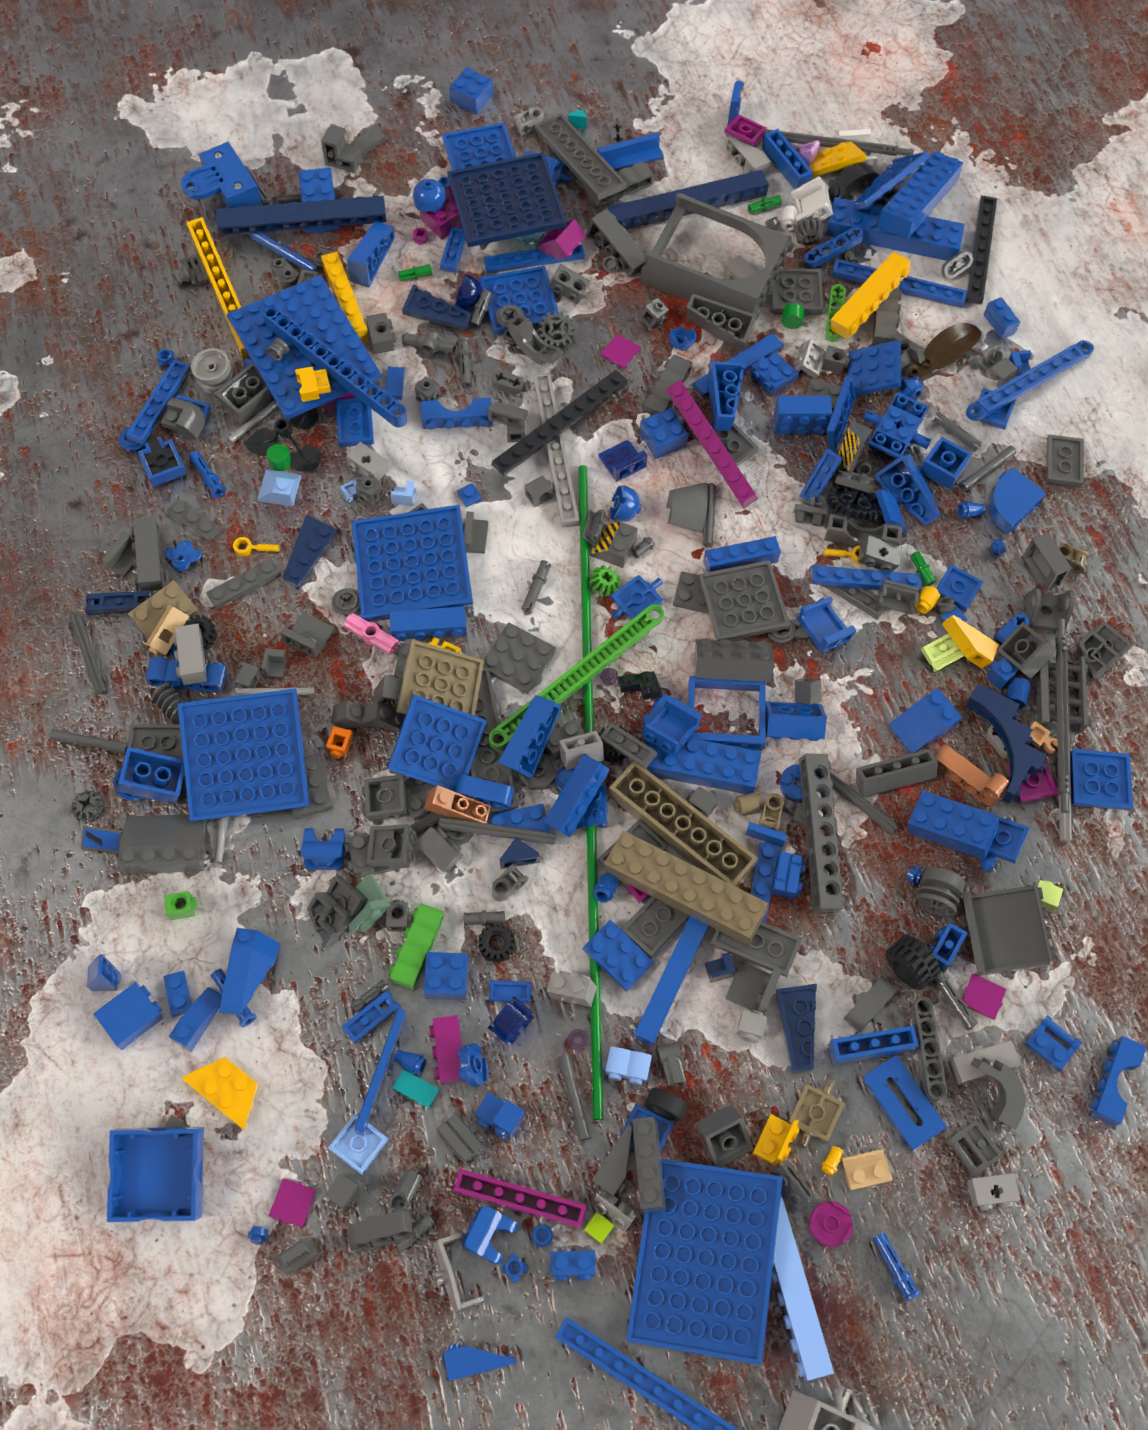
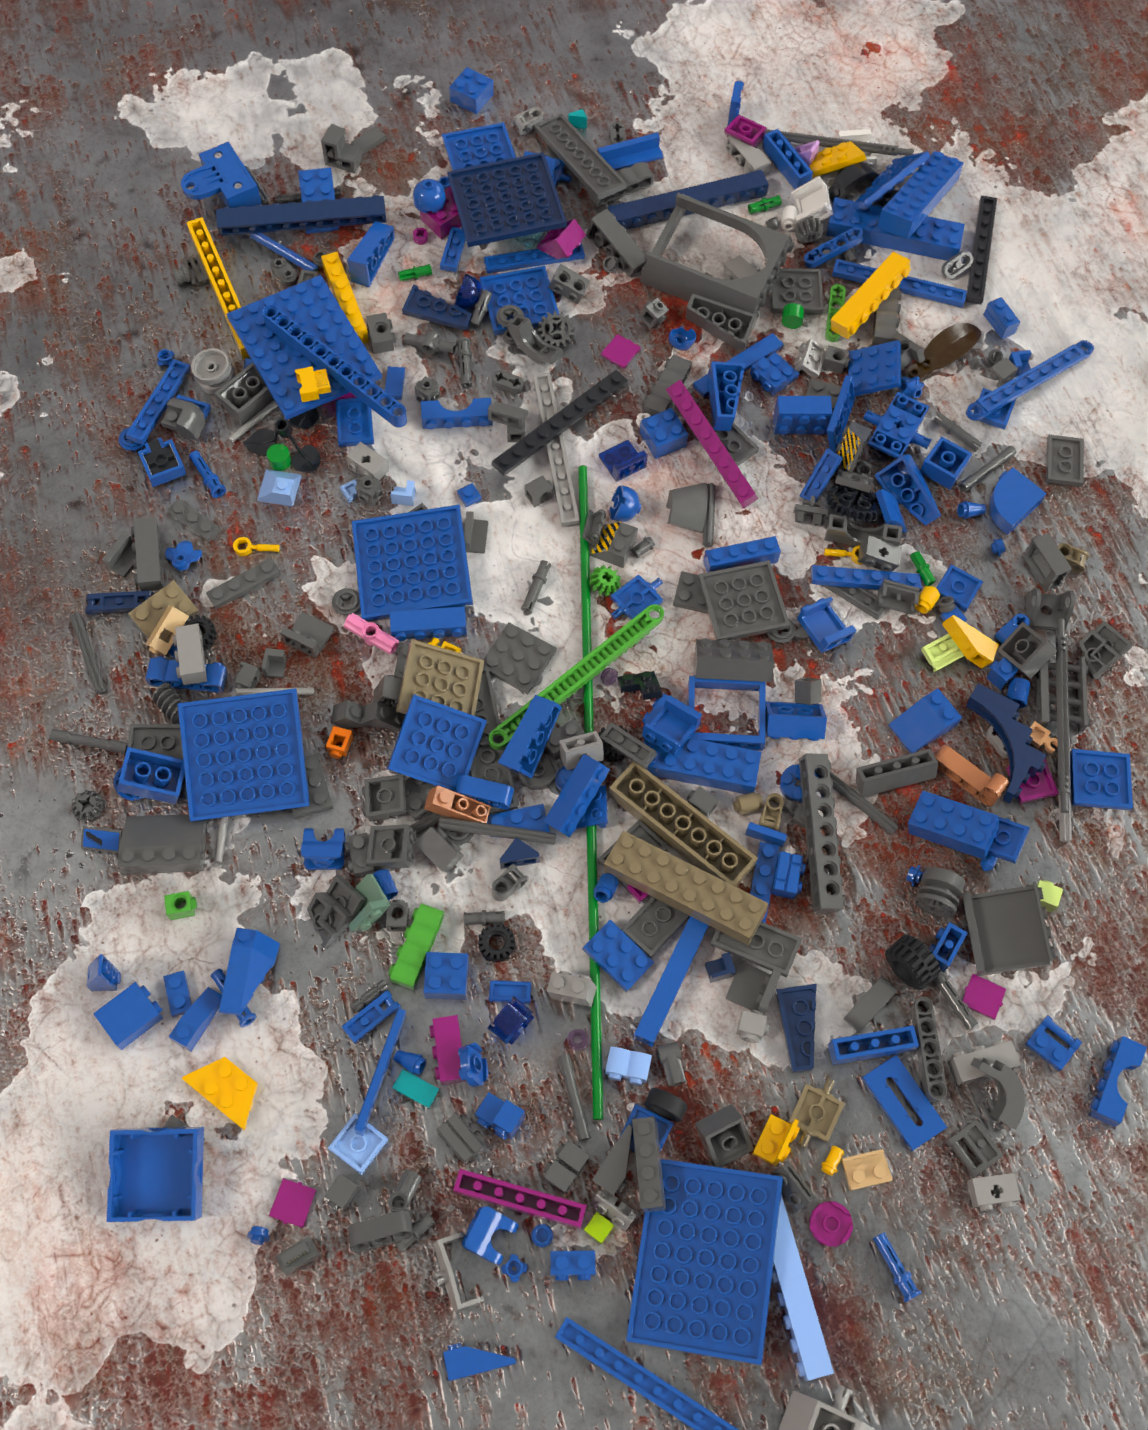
(278, 349): dark grey wheel -> none
(309, 547): dark blue wing -> none
(386, 883): none -> blue piece
(565, 1167): none -> dark grey piece

